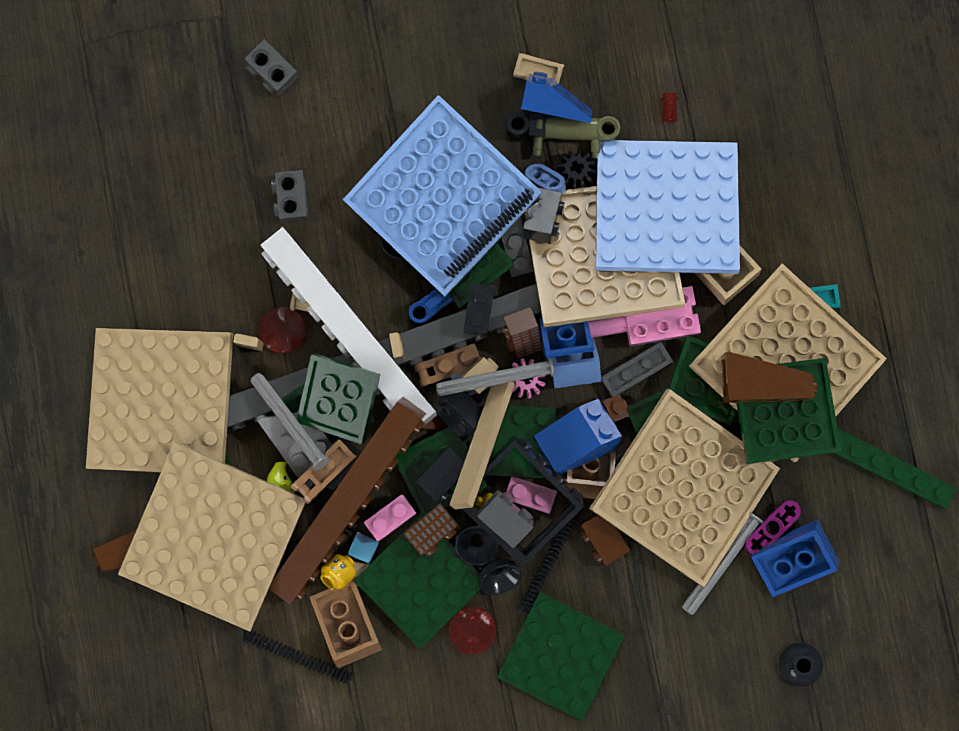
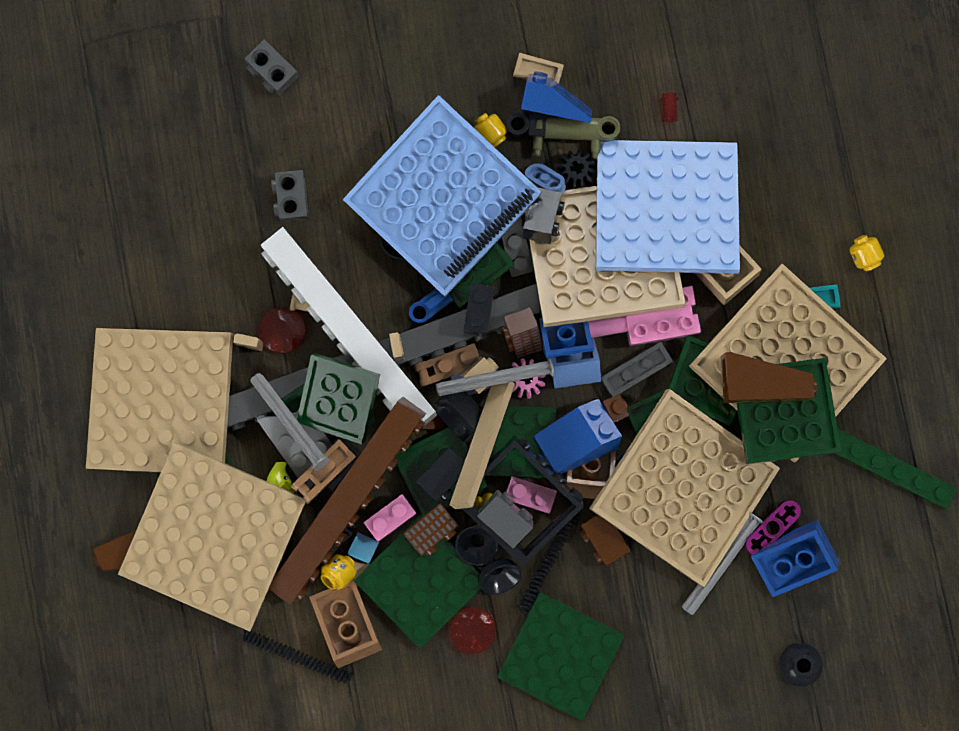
(491, 128): none -> yellow head
(866, 253): none -> yellow head

